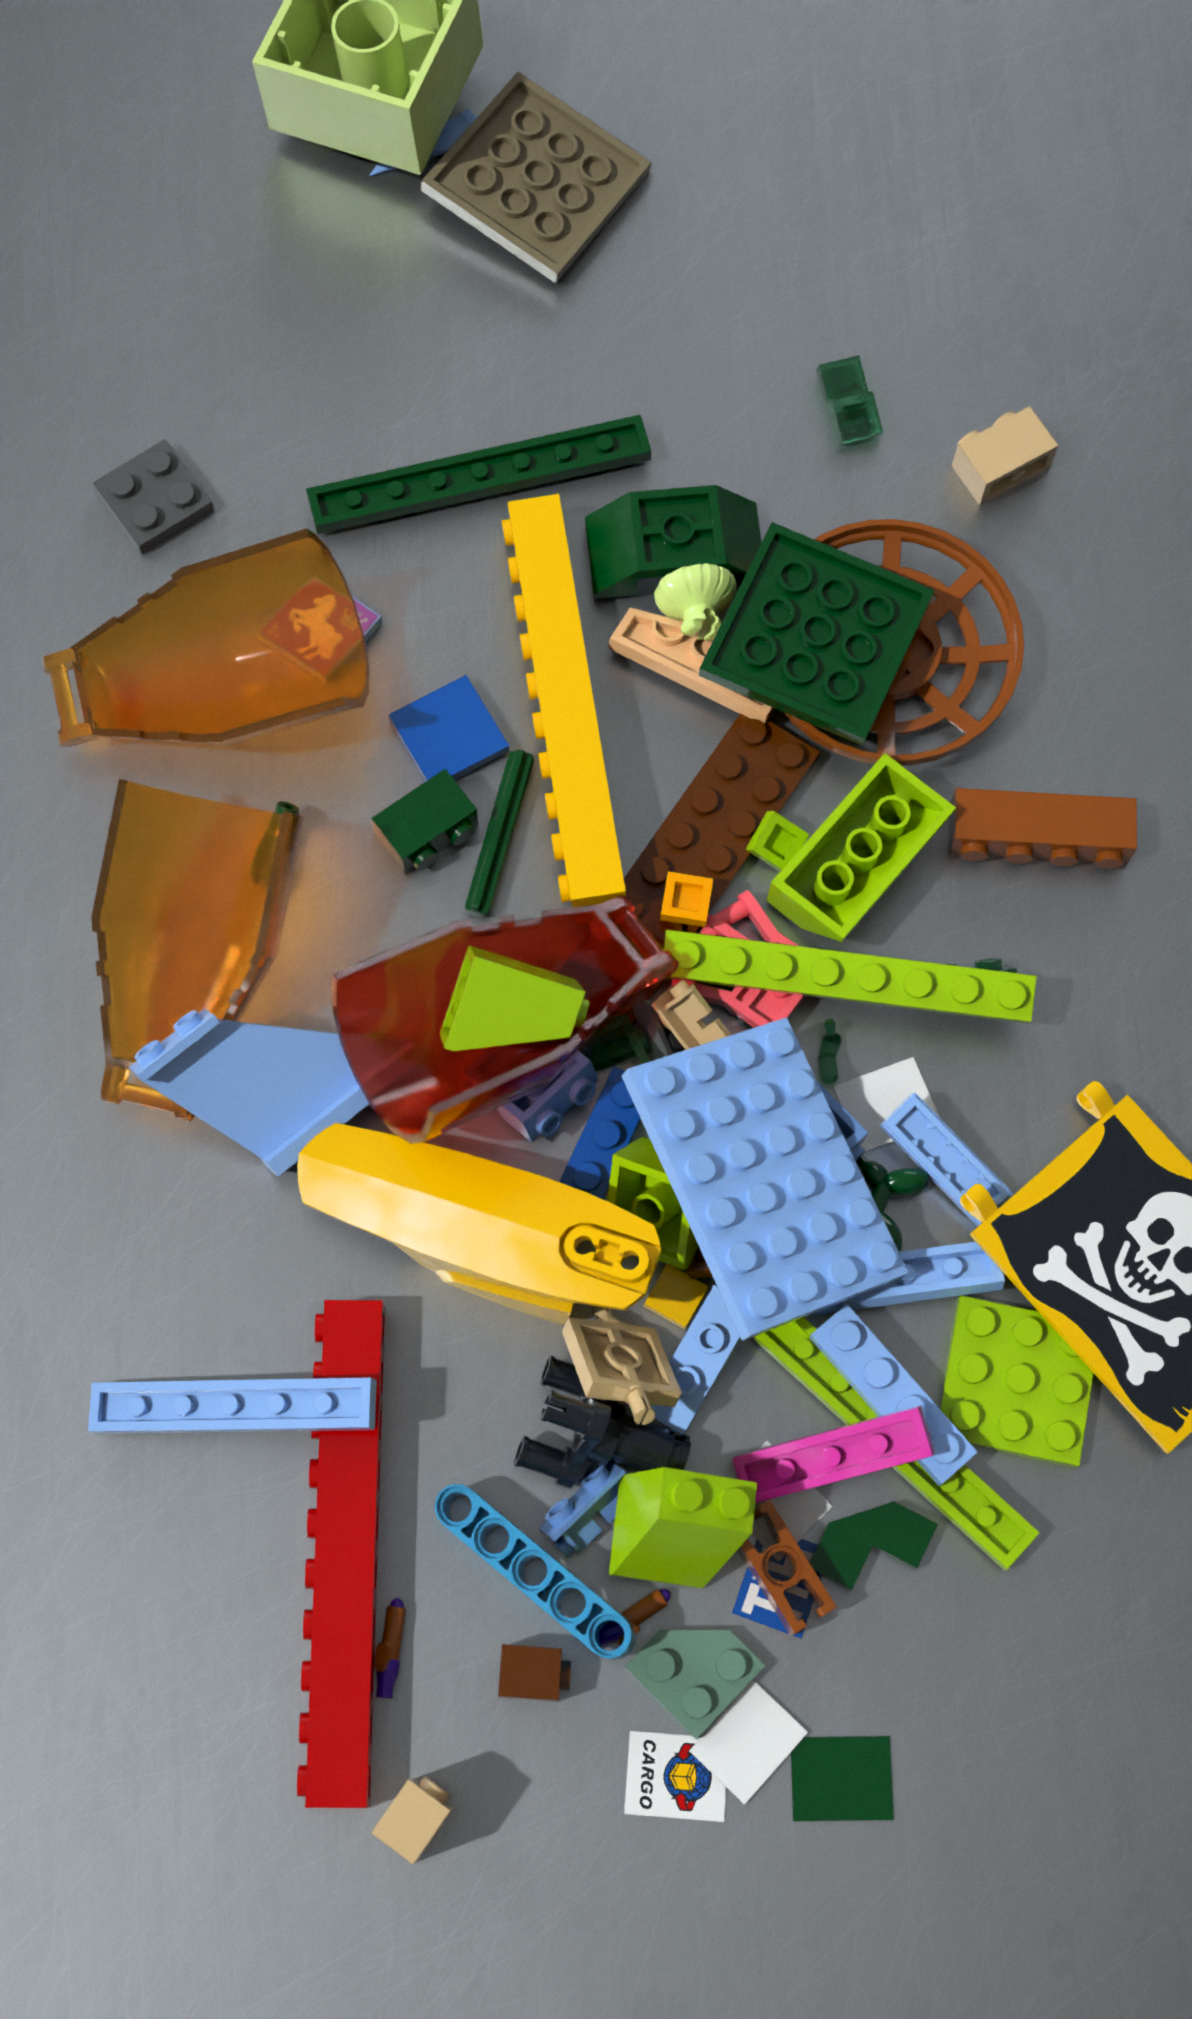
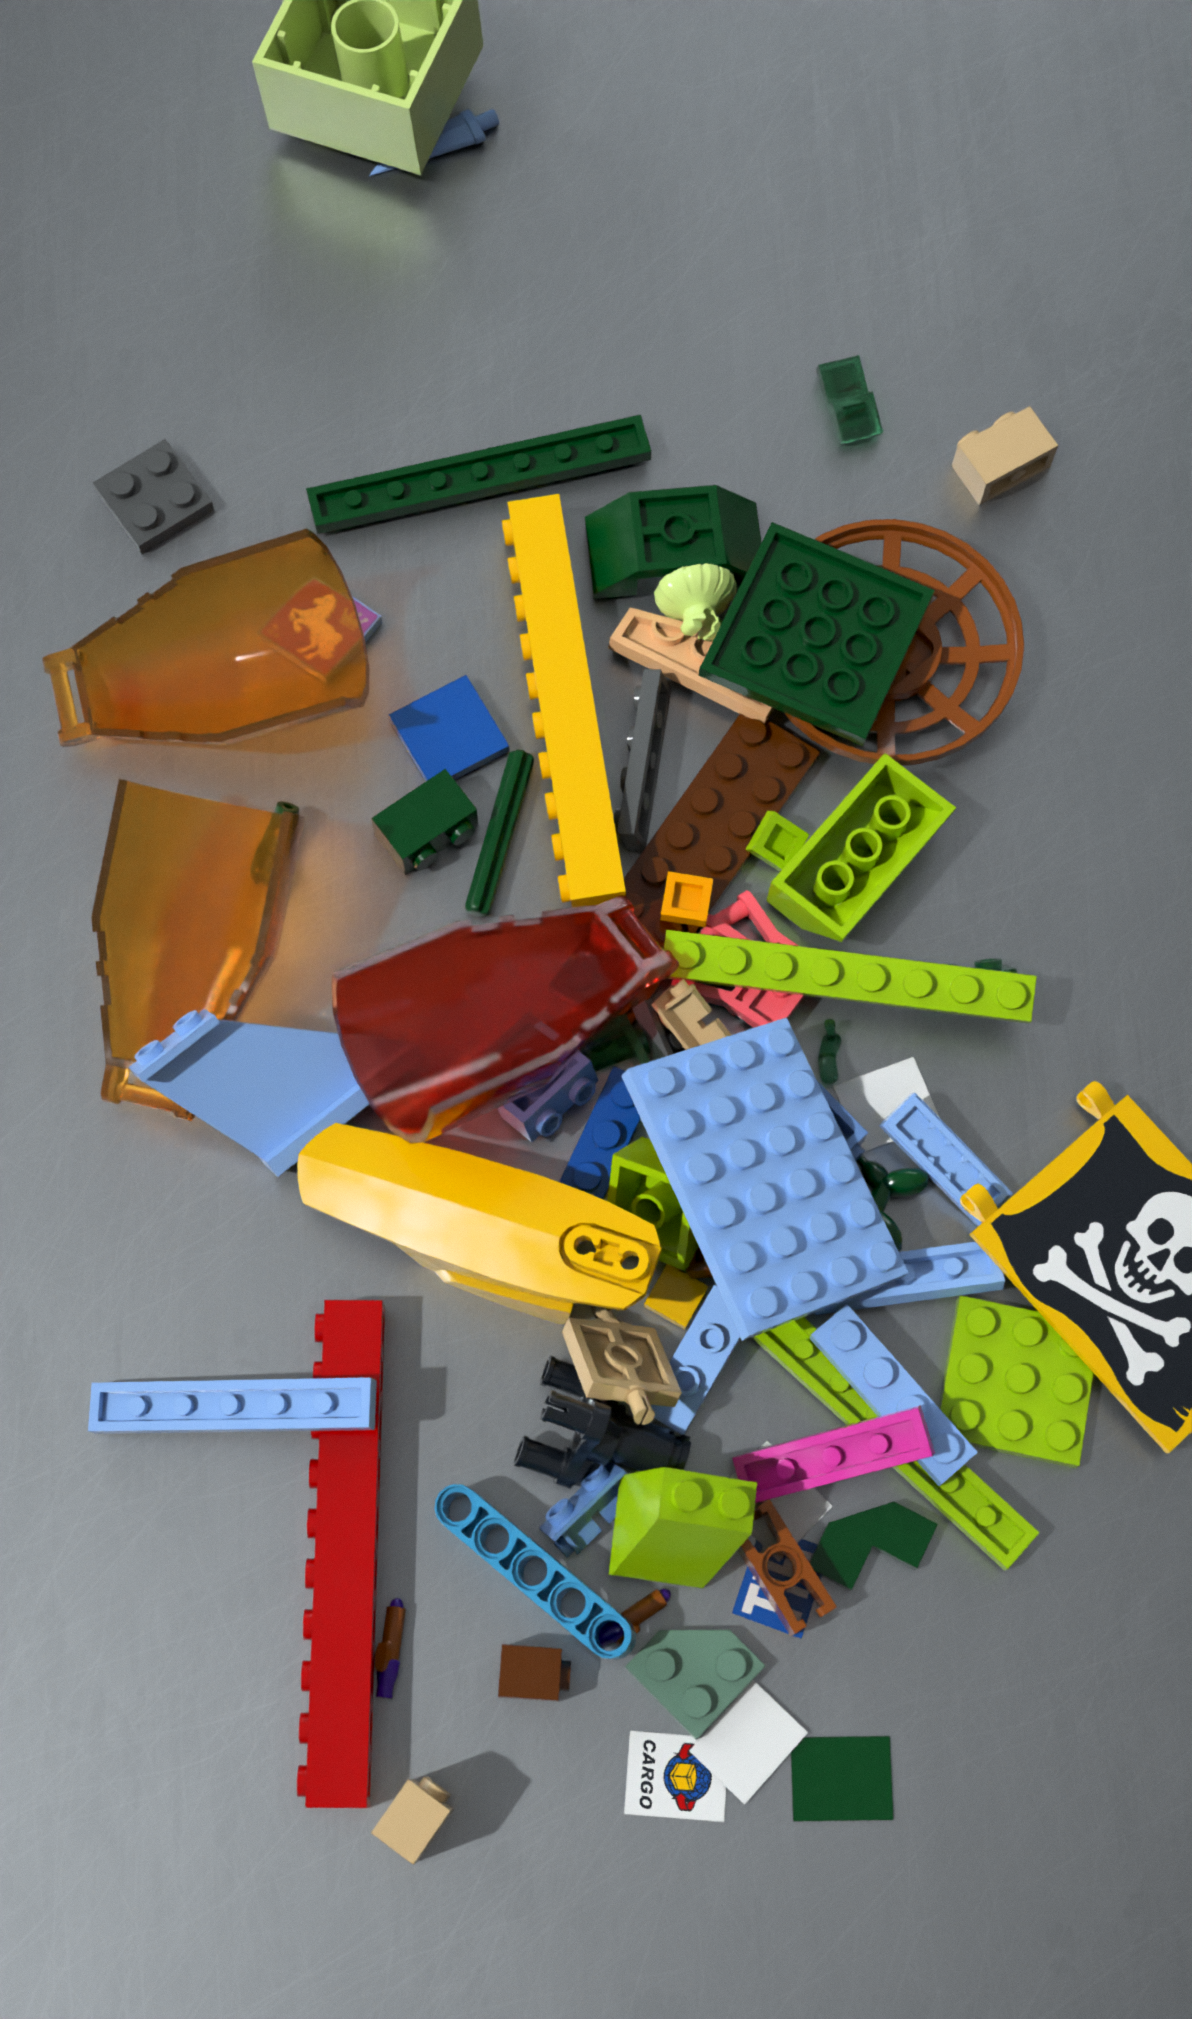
(509, 1003): lime slope -> none
(536, 176): dark tan plate -> none
(645, 749): none -> dark grey plate
(1043, 827): dark orange brick -> none

